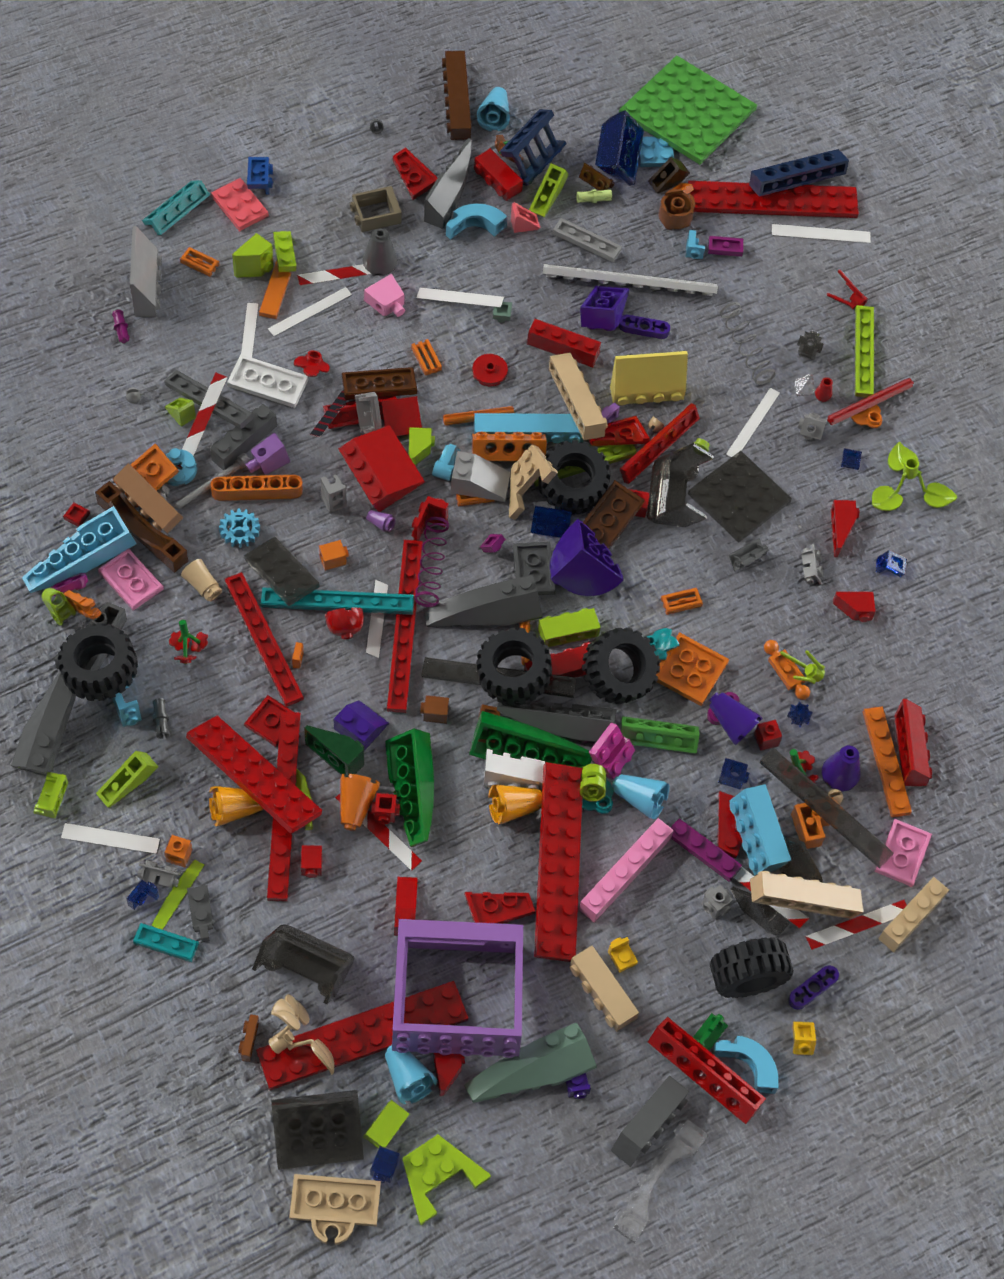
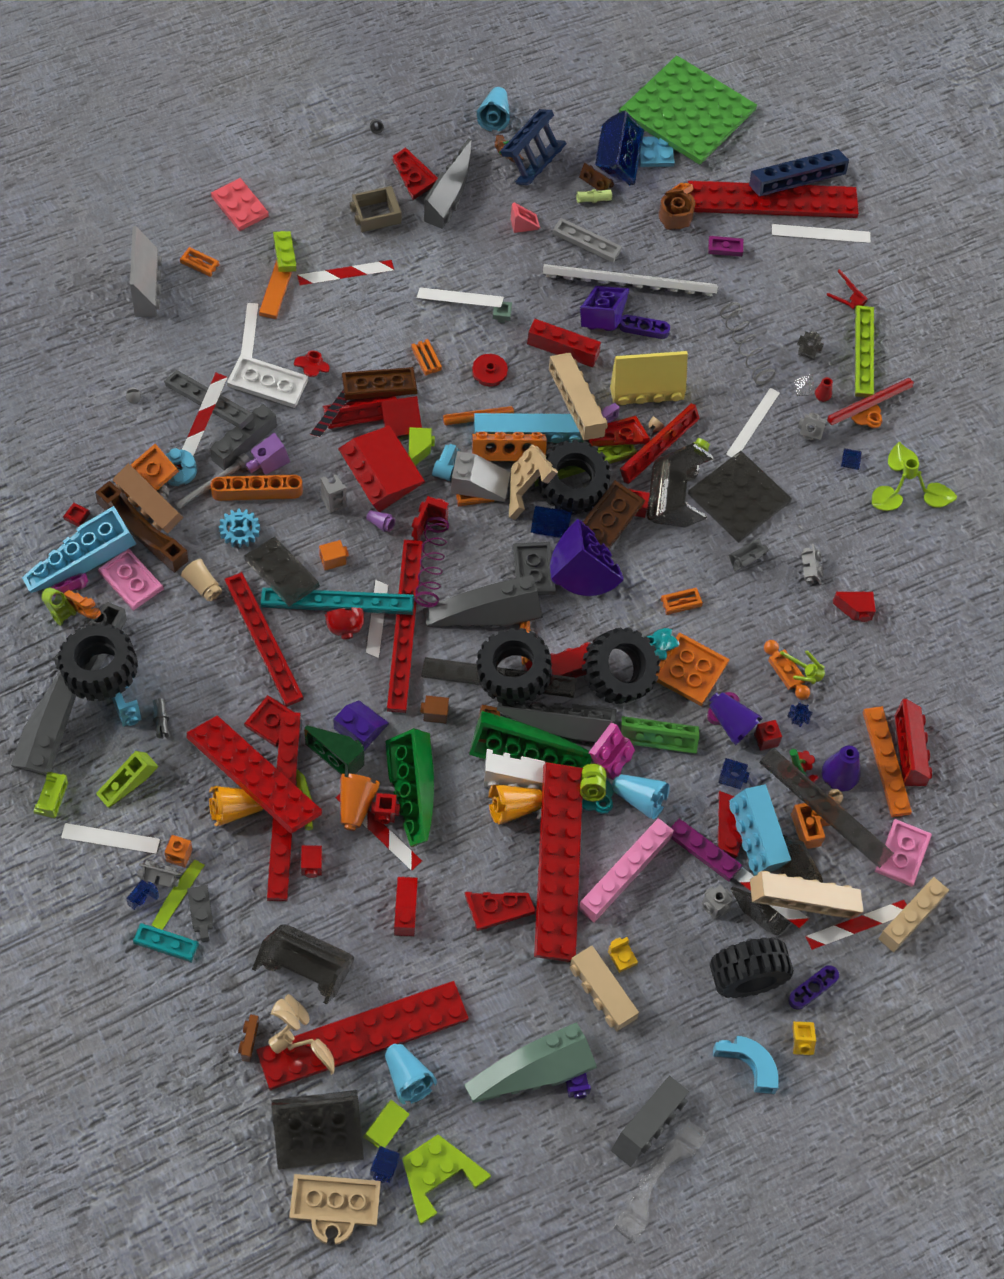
(120, 326): magenta axle -> none
(177, 206): teal fence -> none
(181, 641): red plant -> none
(182, 410): lime slope -> none
(253, 258): lime slope -> none
(259, 173): blue bracket -> none
(297, 655): orange tile -> none
(309, 311): white sticker -> none
(368, 412): light grey hinge -> none
(380, 253): dark grey cone -> none
(385, 296): bright pink torso -> none
(447, 1070): red slope -> none
(450, 1038): medium lavender door -> none
(457, 95): reddish brown brick -> none
(476, 215): medium azure arch -> none
(493, 543): magenta plate -> none
(498, 174): red brick -> none
(549, 190): lime slope -> none
(569, 627): lime brick -> none
(669, 175): dark brown slope -> none
(694, 250): medium azure bracket -> none
(706, 1070): red brick -> none
(710, 1031): green hinge -> none
(843, 519): red slope -> none
(891, 562): clear blue bracket -> none

